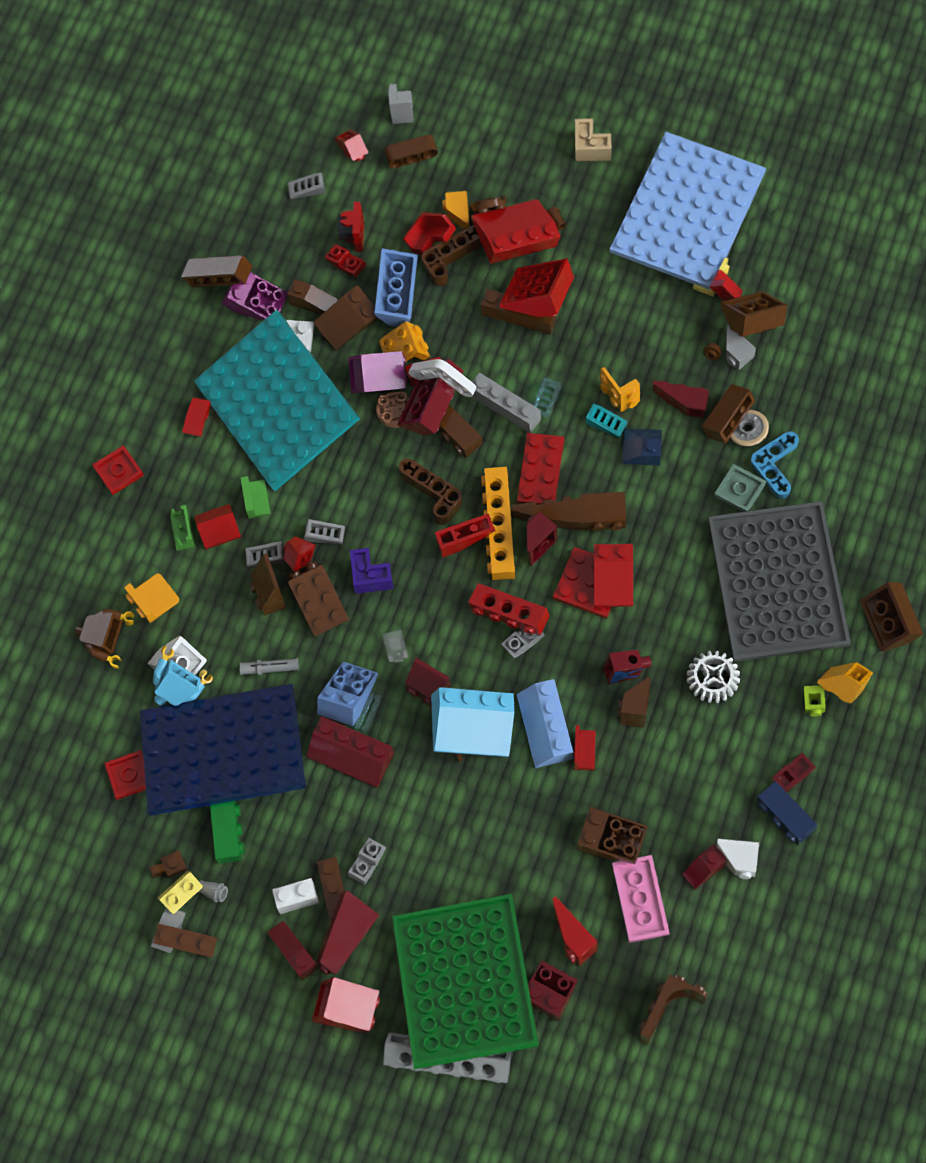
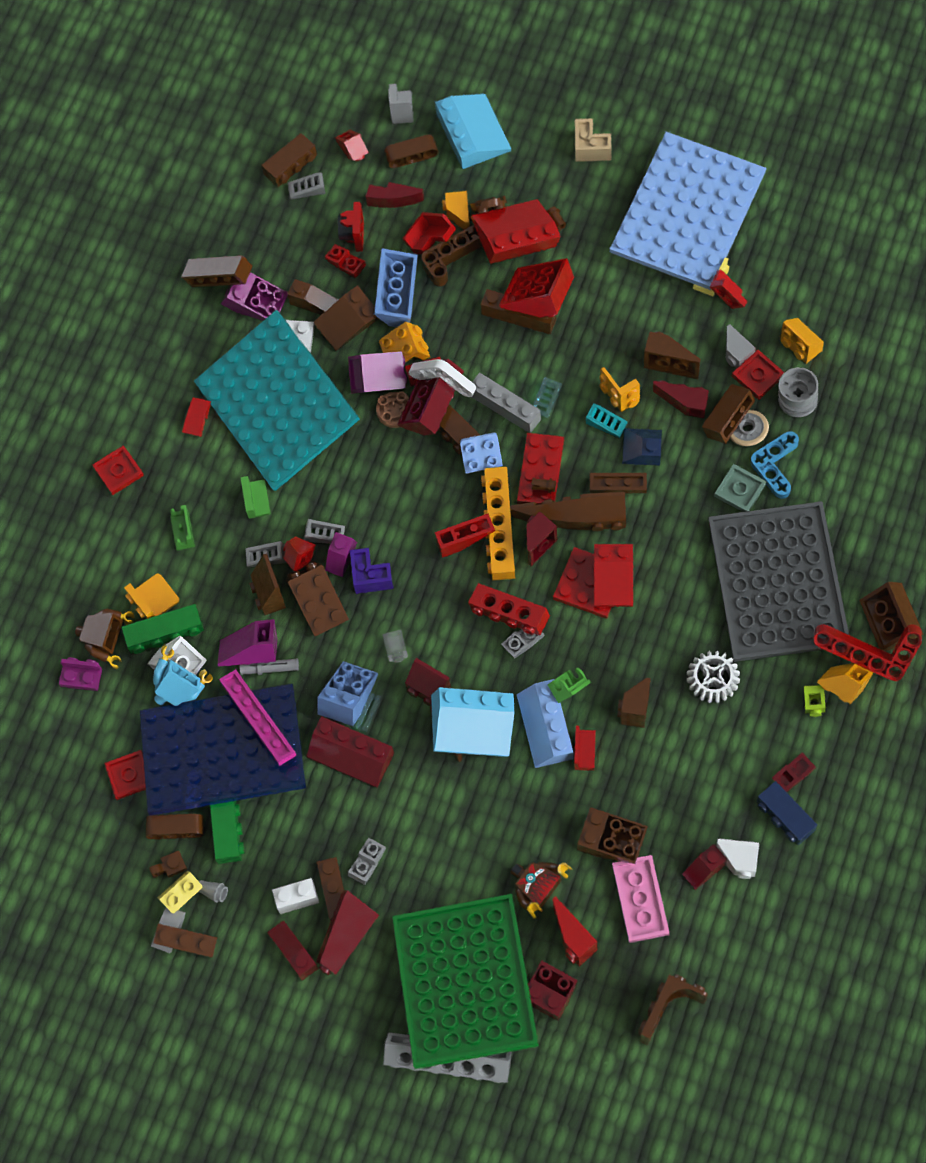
(80, 674): none -> magenta bracket
(162, 629): none -> green brick
(174, 826): none -> reddish brown beam
(217, 526): red slope -> none
(249, 645): none -> magenta slope
(257, 717): none -> dark pink plate
(289, 160): none -> reddish brown brick
(339, 554): none -> magenta slope
(346, 1005): slope -> none
(393, 196): none -> dark red slope
(428, 486): reddish brown beam -> none
(471, 128): none -> medium azure slope
(480, 452): none -> light blue bracket
(537, 883): none -> torso
(544, 485): none -> reddish brown pin
(567, 685): none -> bright green hinge
(618, 482): none -> reddish brown plate
(625, 666): dark red torso -> none
(669, 356): none -> reddish brown slope
(712, 351): reddish brown plate -> none
(754, 313): reddish brown slope -> none
(758, 374): none -> red plate
(799, 383): none -> light grey wheel
(800, 340): none -> light orange slope
(864, 660): none -> red beam

